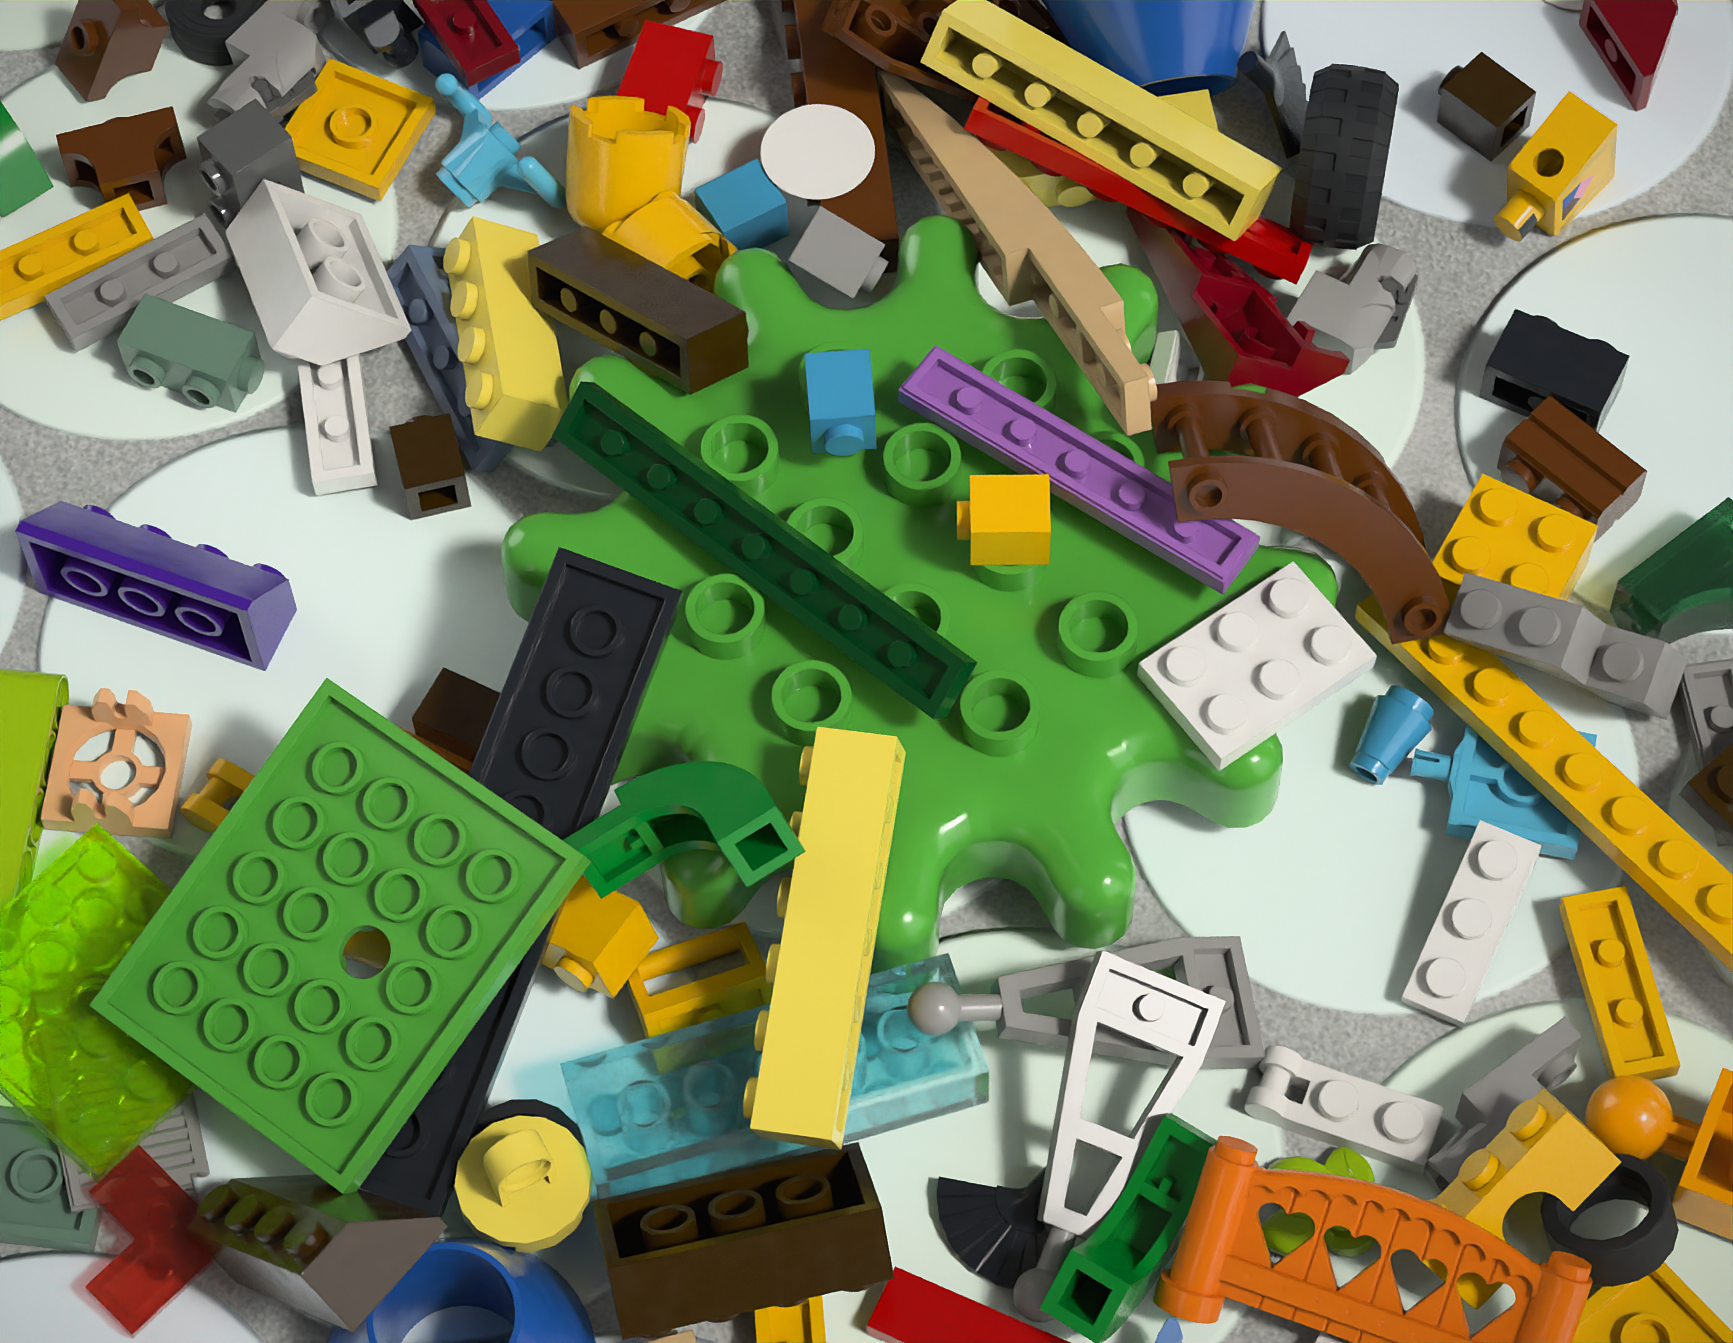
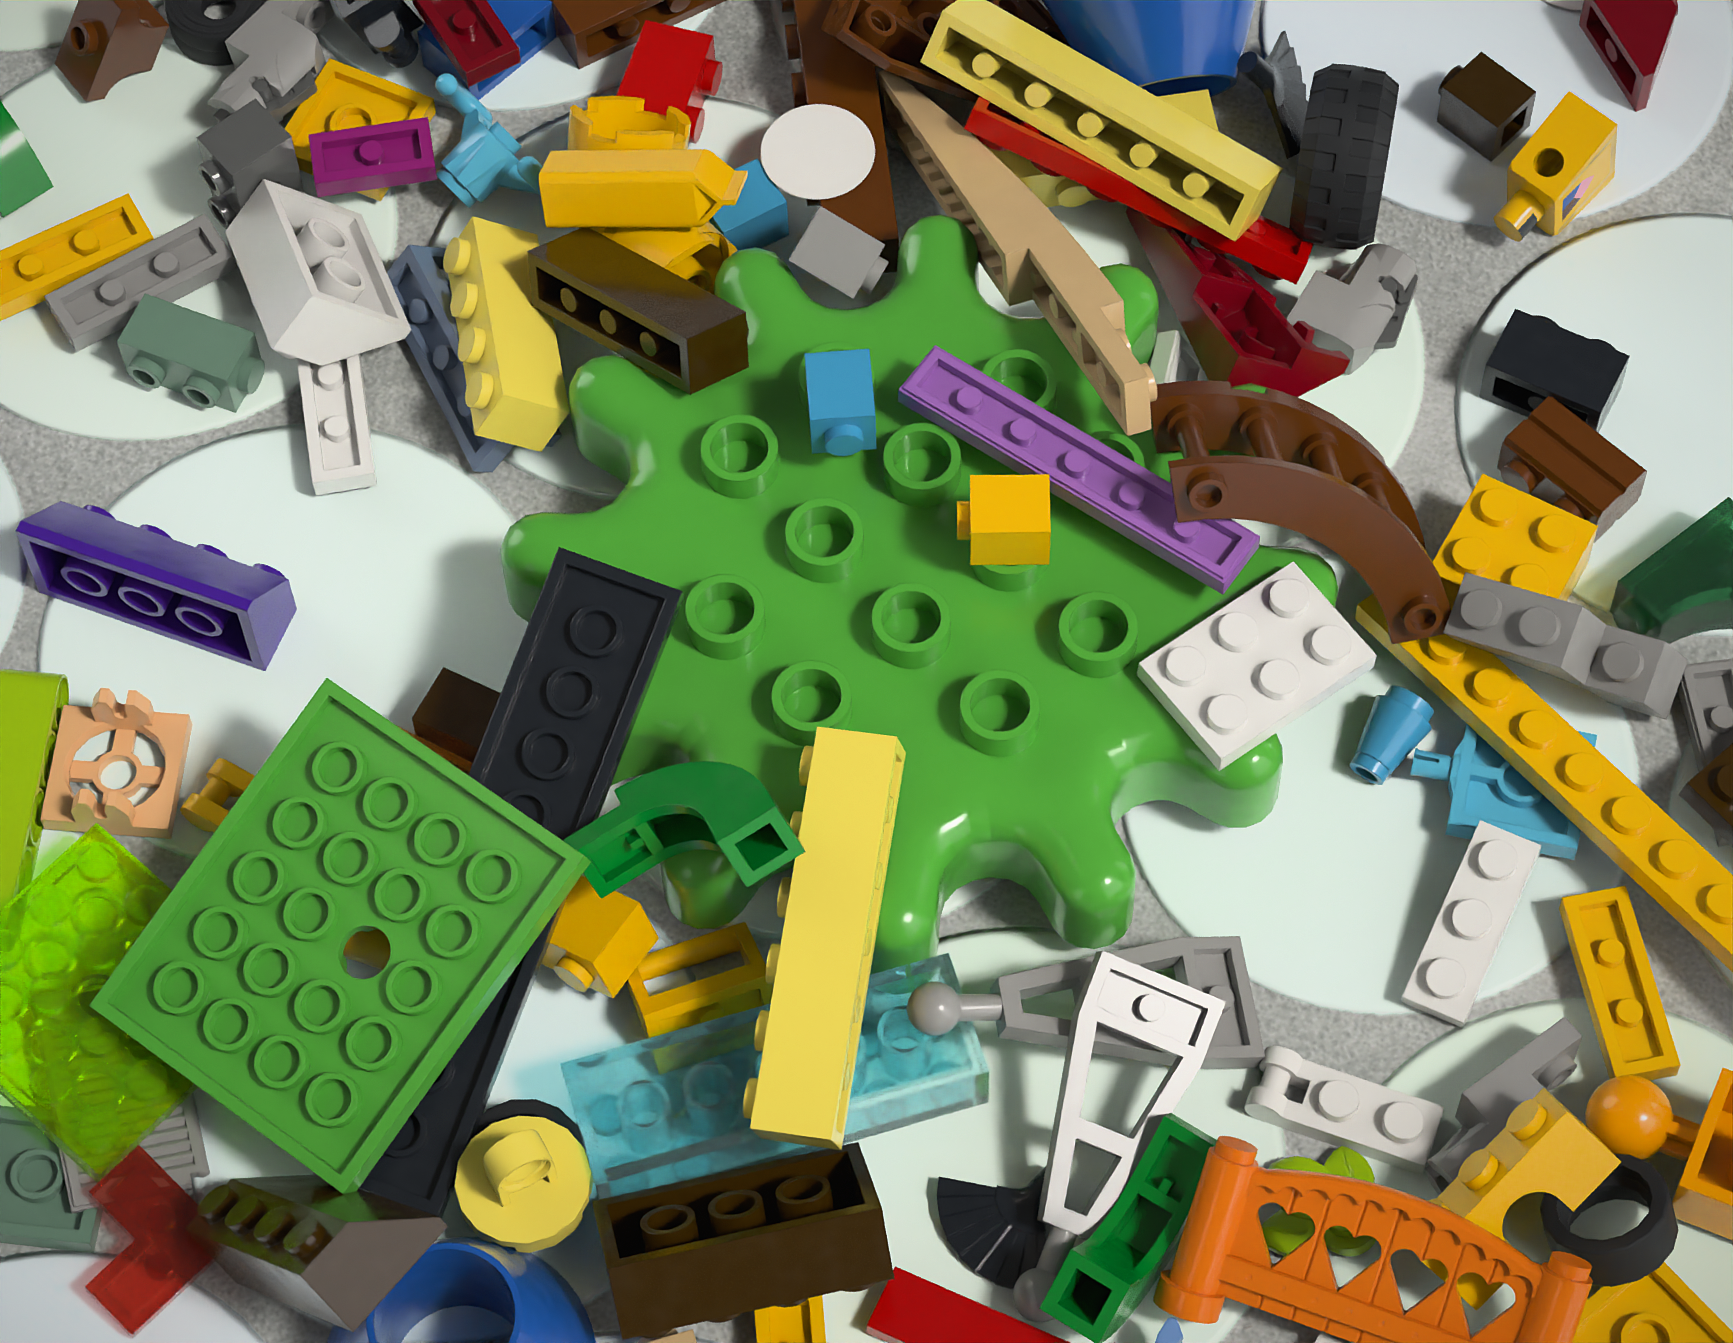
(125, 156): reddish brown brick -> none
(372, 157): none -> magenta plate
(430, 466): dark brown brick -> none
(636, 188): none -> yellow piece
(765, 550): dark green plate -> none

